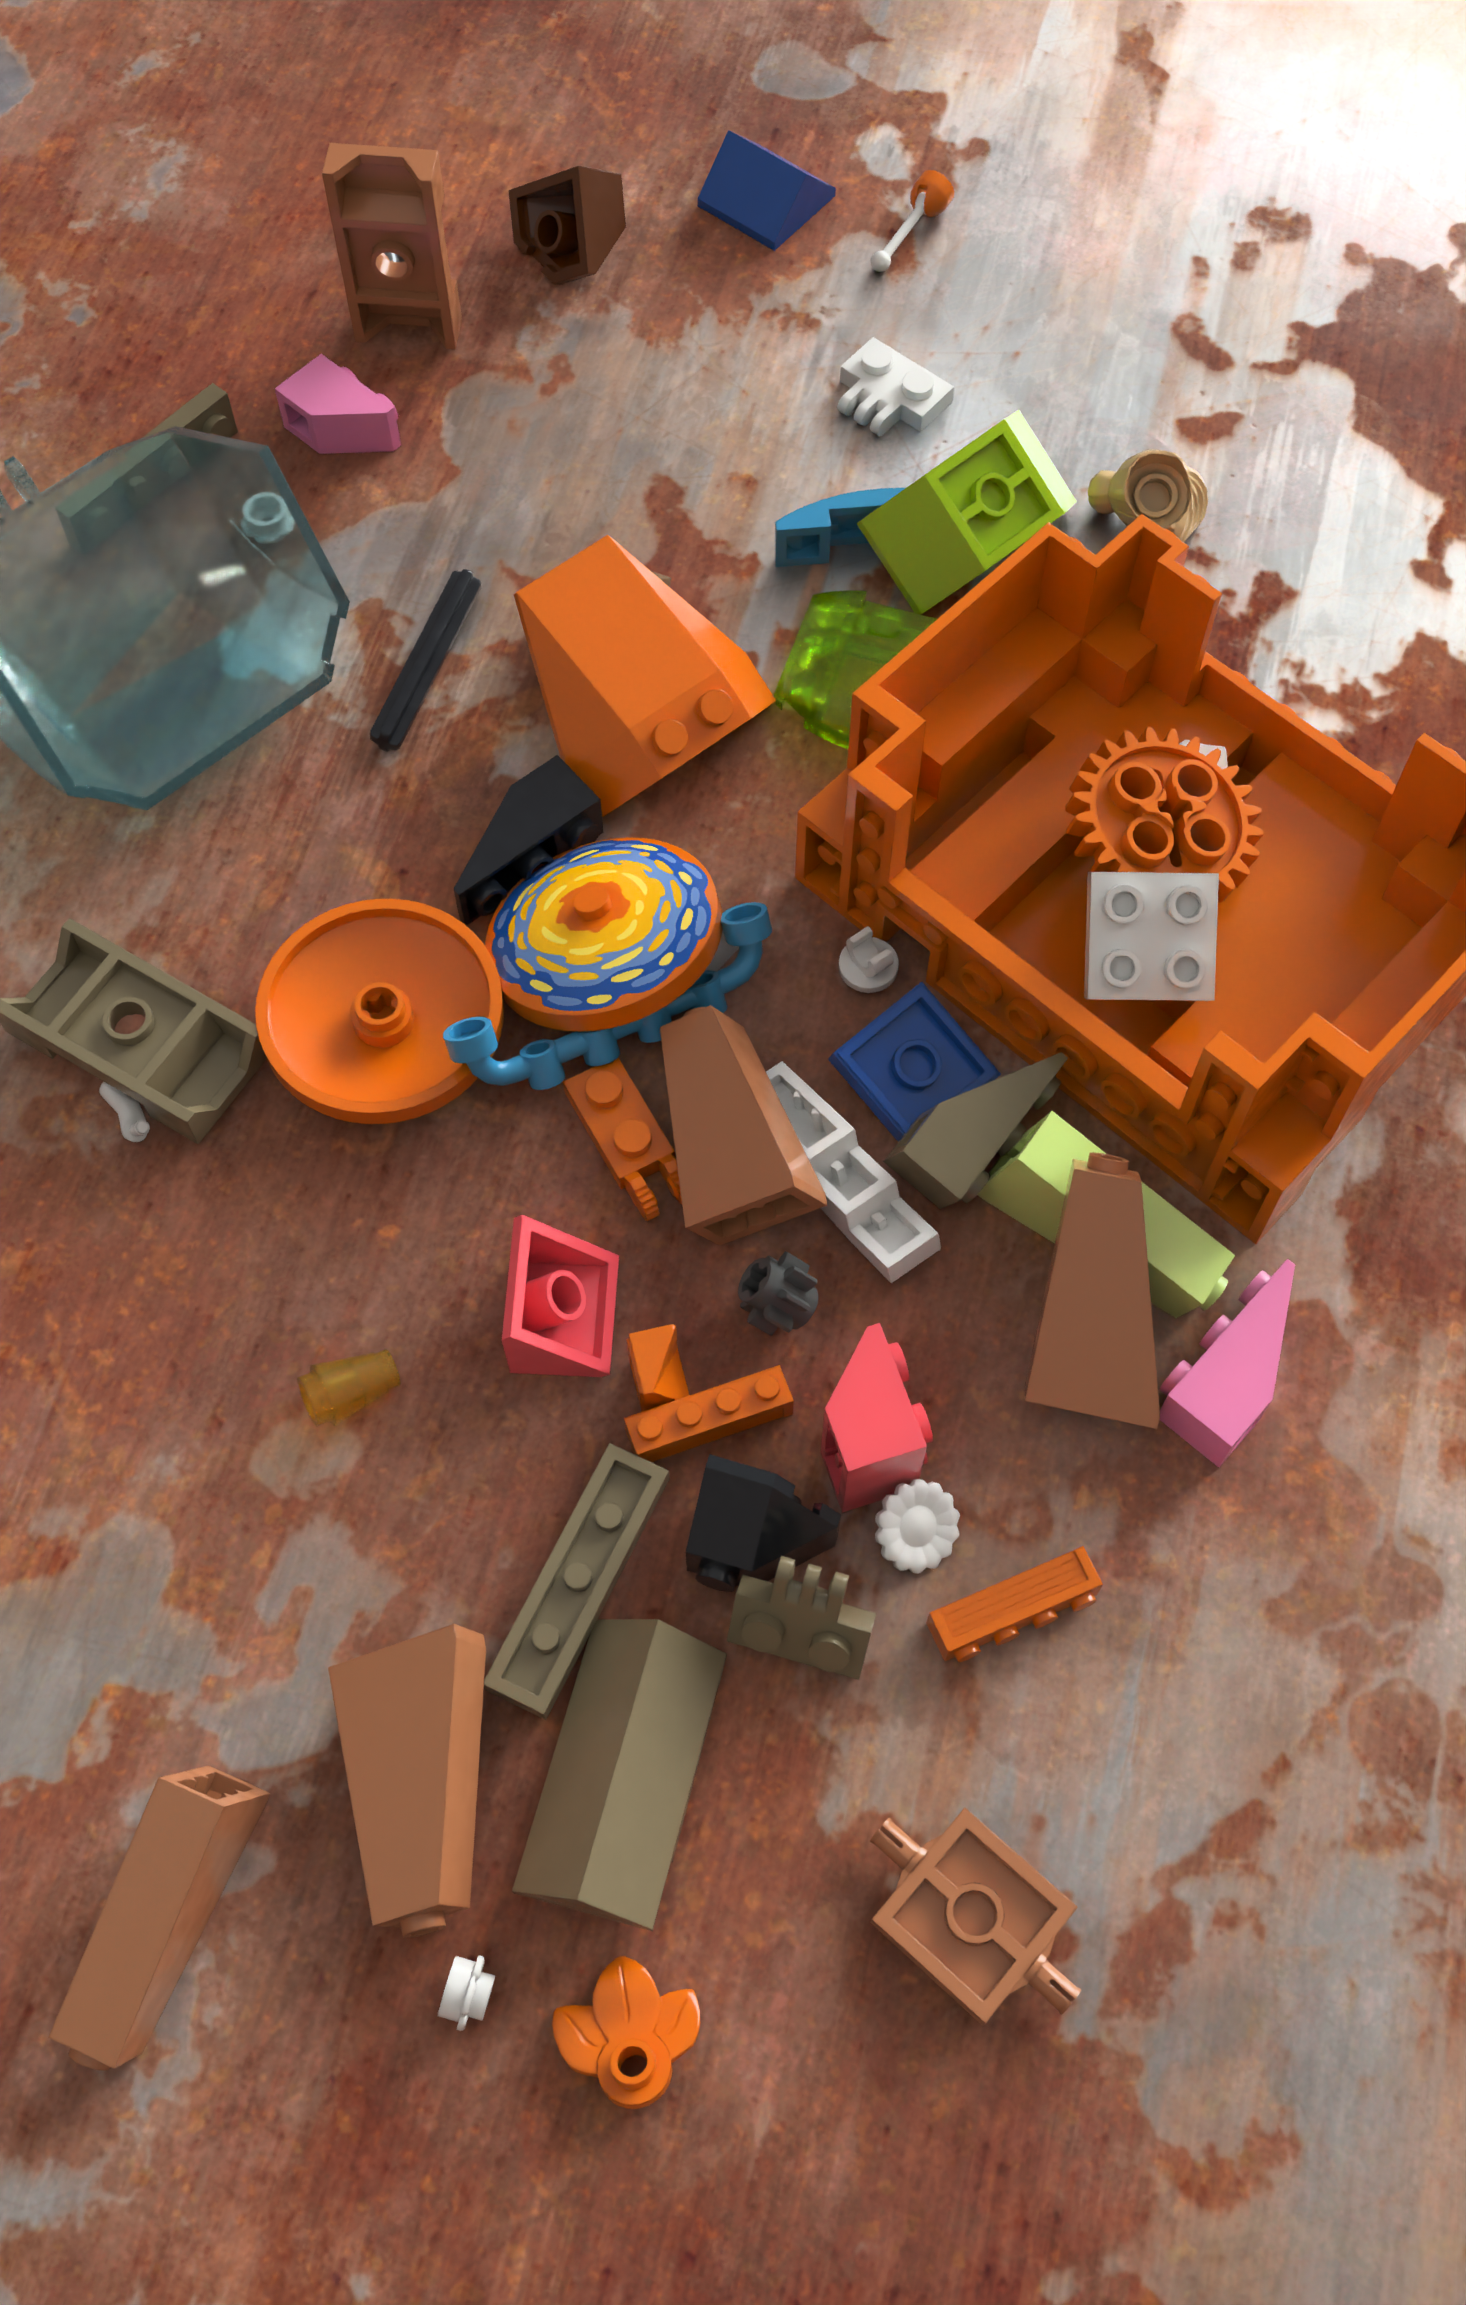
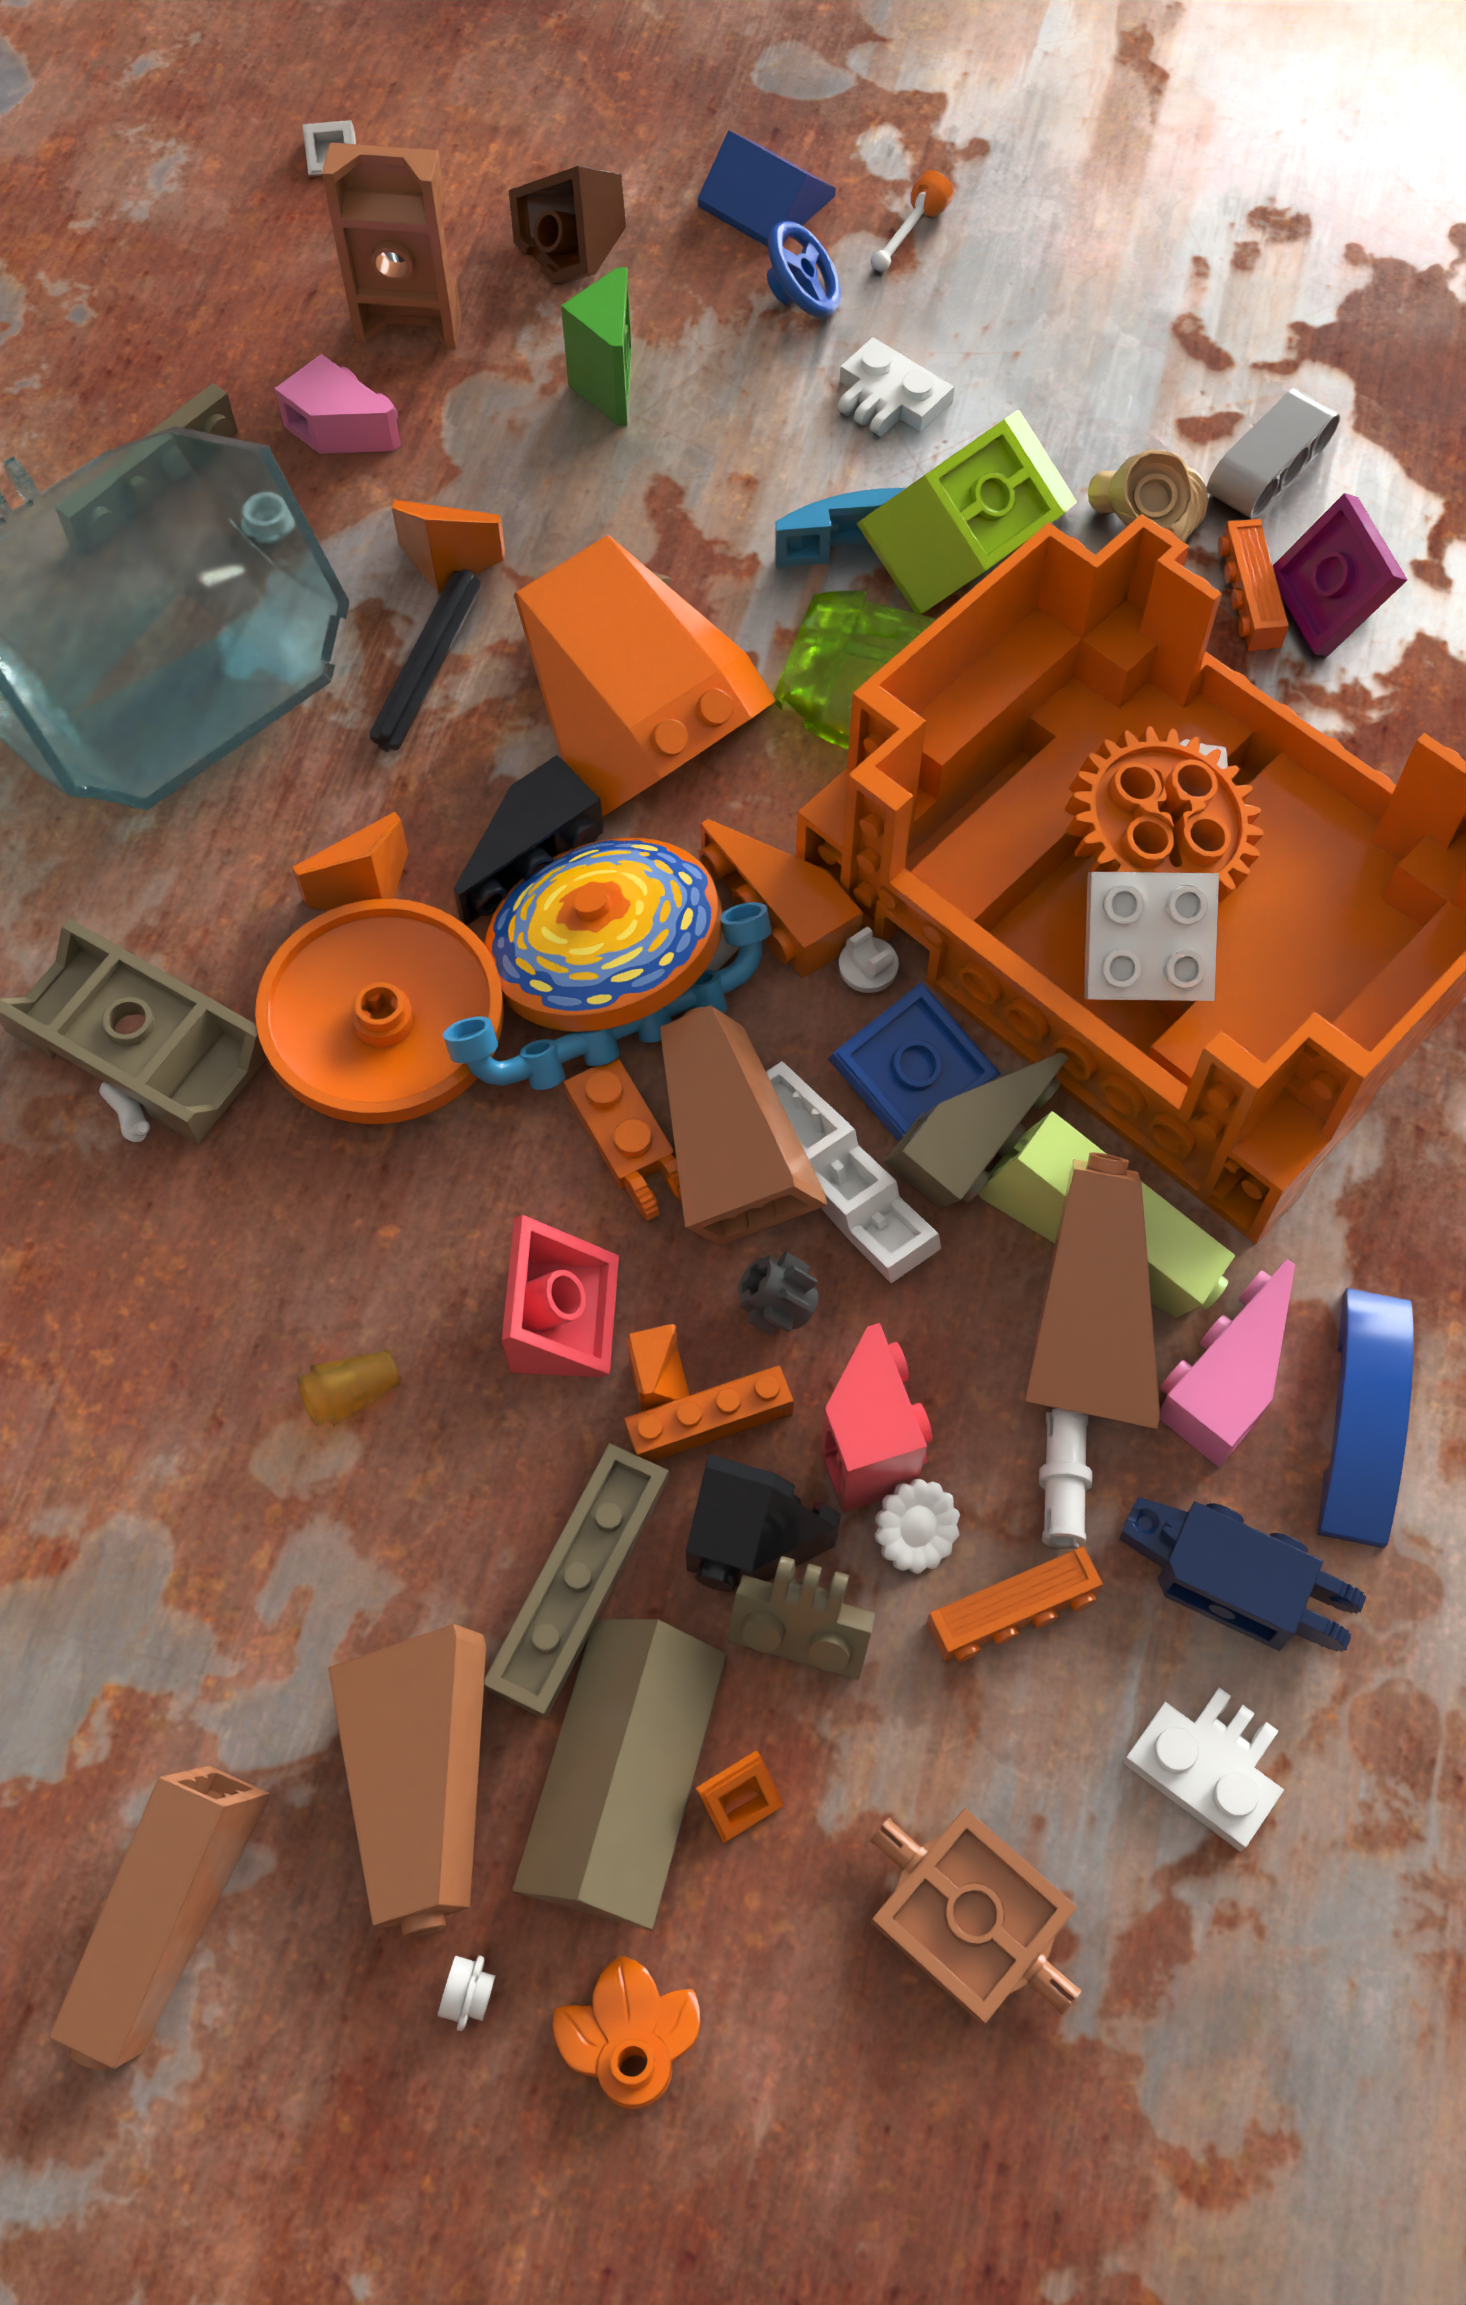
(317, 140): none -> white slope
(355, 868): none -> orange slope
(447, 539): none -> orange slope
(600, 344): none -> bright green slope
(739, 1796): none -> orange slope
(795, 277): none -> blue piece
(804, 902): none -> orange slope
(1065, 1479): none -> white pin
(1209, 1767): none -> white hinge
(1240, 1573): none -> dark blue hinge
(1253, 585): none -> orange piece
(1273, 453): none -> light grey beam
(1337, 575): none -> magenta tile
(1369, 1419): none -> blue slope

